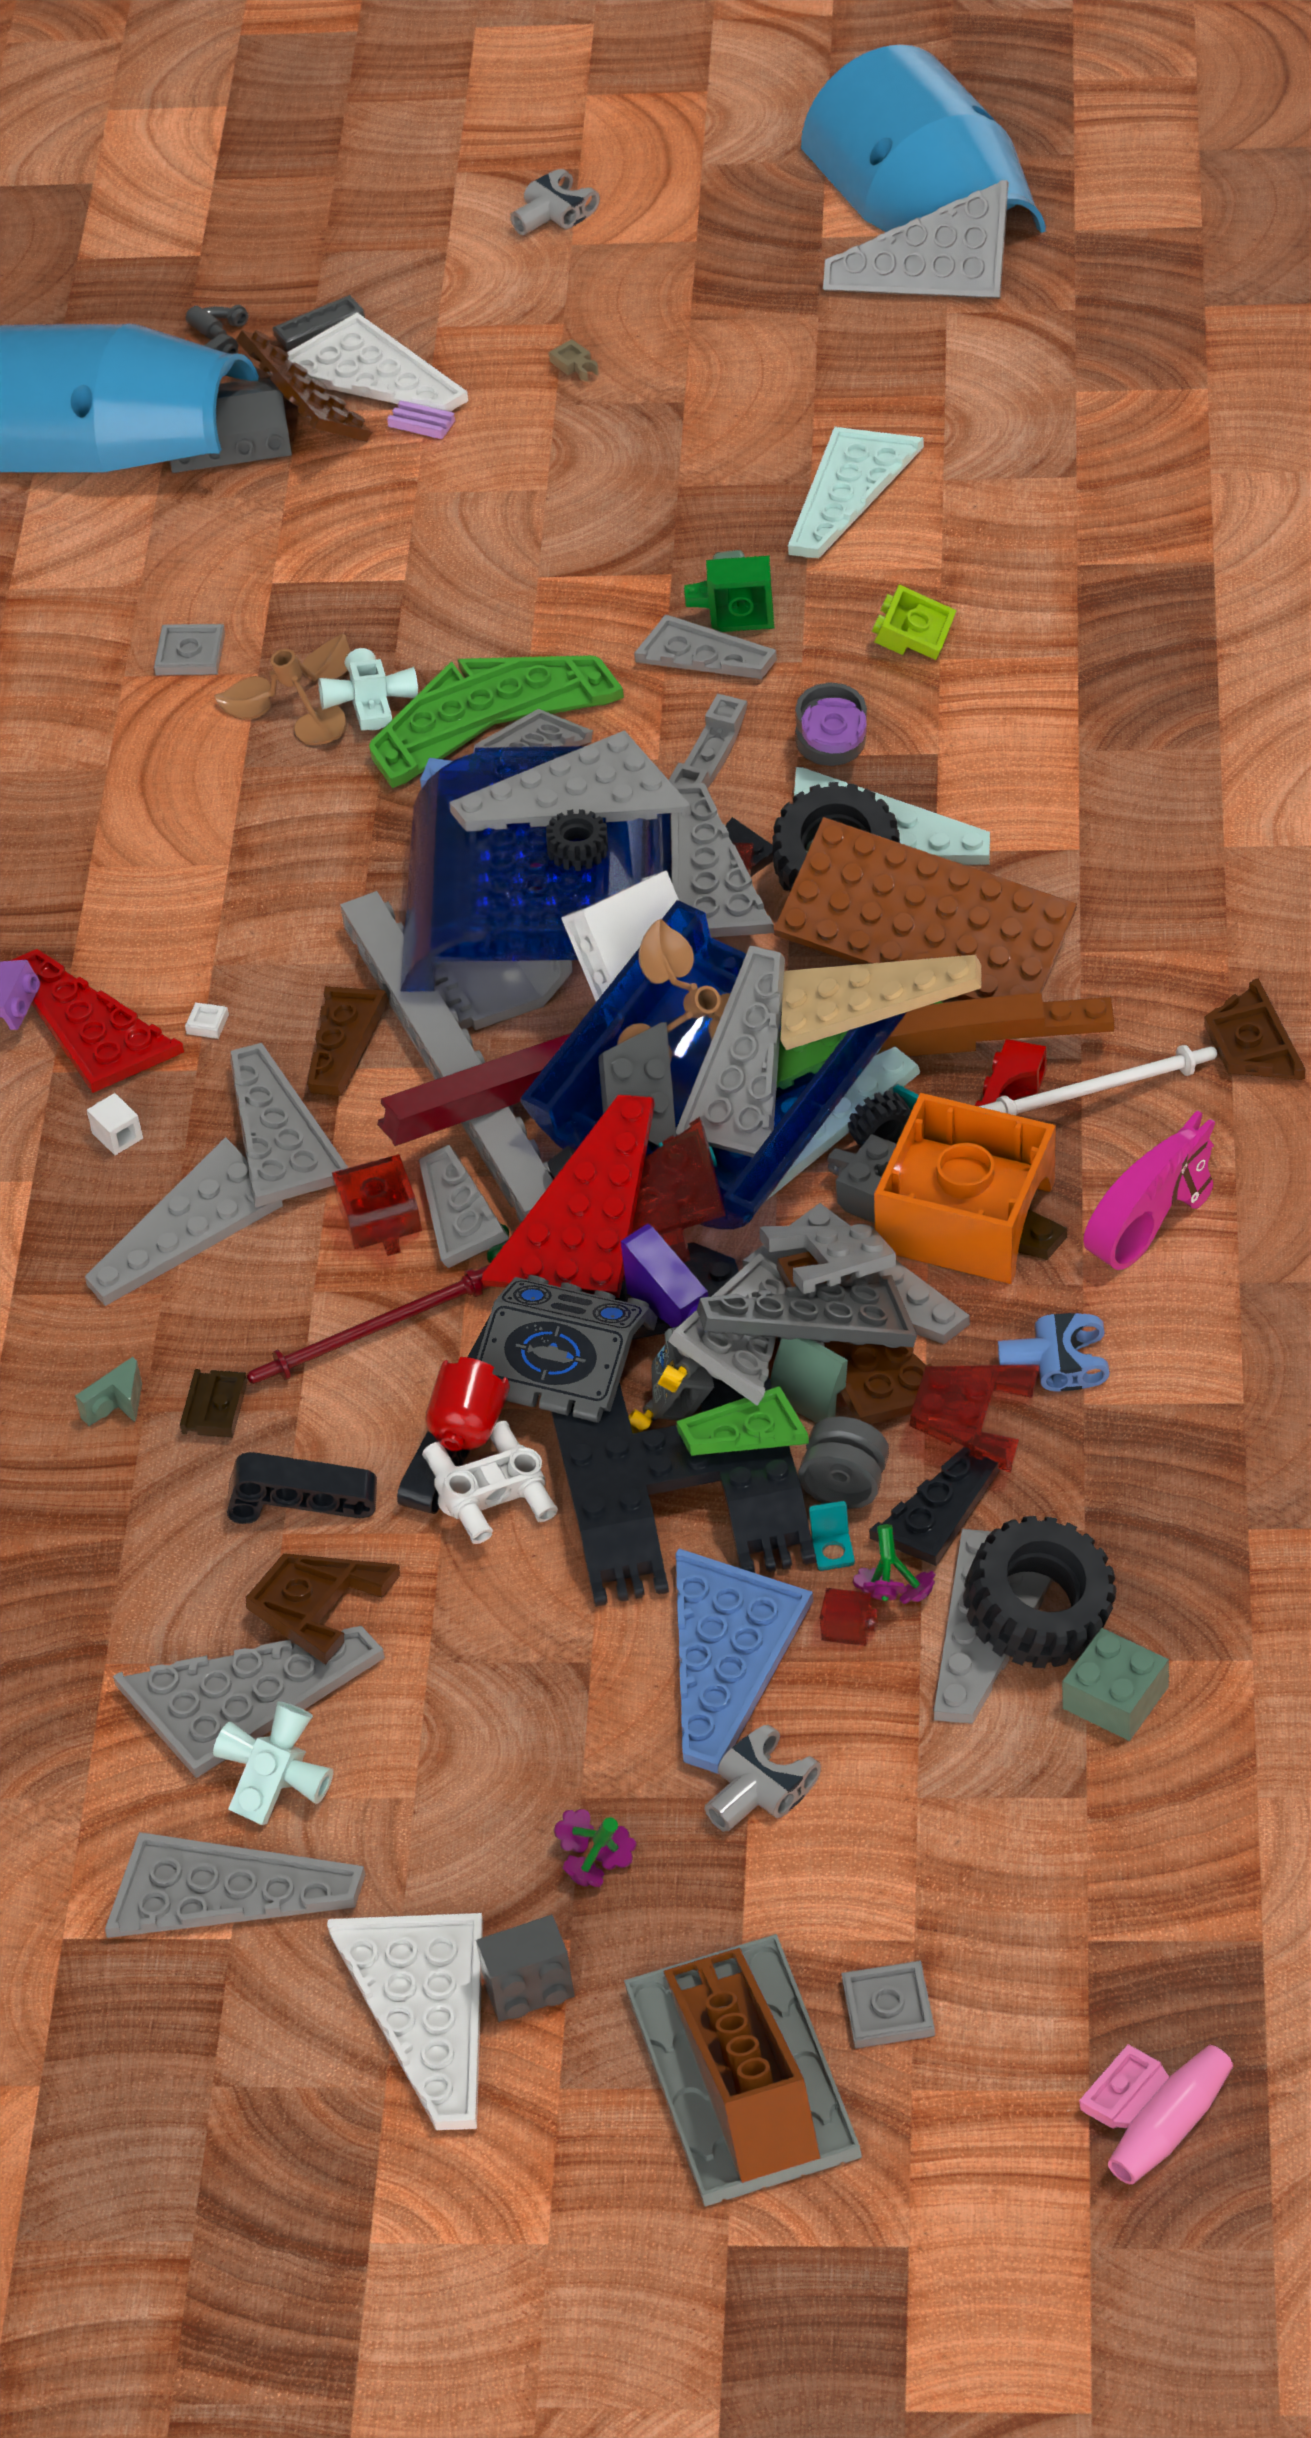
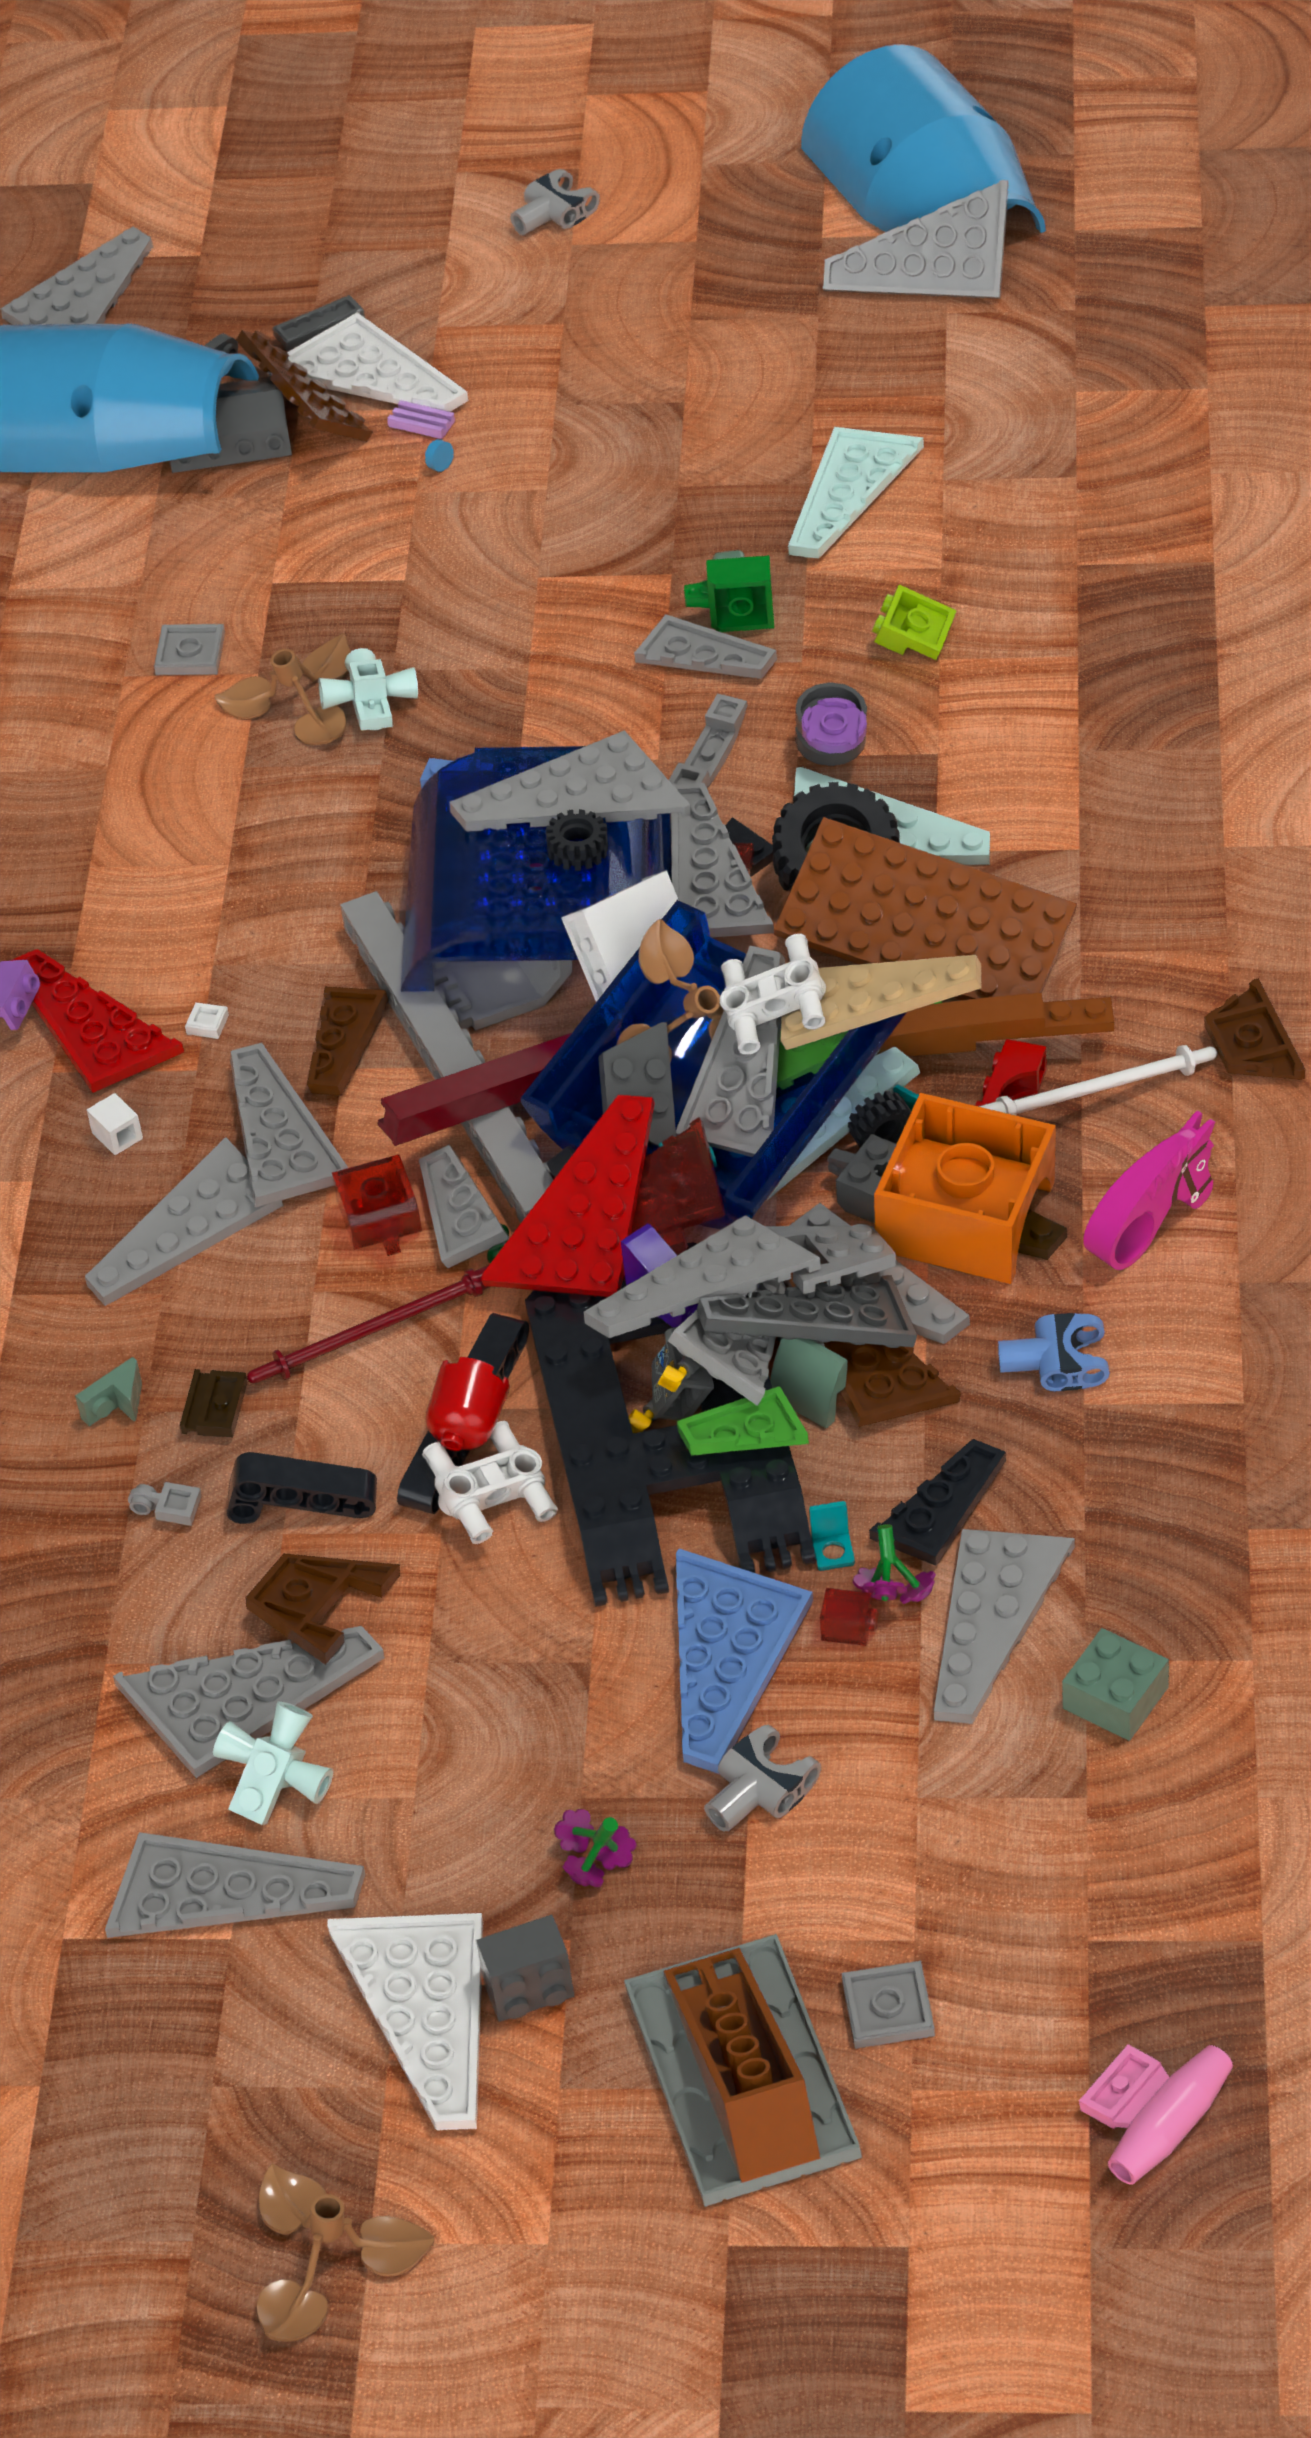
(84, 288): none -> light grey wing
(174, 1504): none -> light grey plate
(205, 318): dark grey plant -> none
(294, 2200): none -> medium nougat plant
(439, 455): none -> dark azure tile
(493, 692): bright green wing -> none
(538, 730): light grey wing -> none
(561, 1344): hinge -> none
(573, 358): dark tan plate -> none
(719, 1265): none -> light grey wing
(772, 994): none -> white piece
(844, 1462): dark grey wheel -> none
(956, 1402): clear red wing -> none
(1058, 1554): black tyre -> none

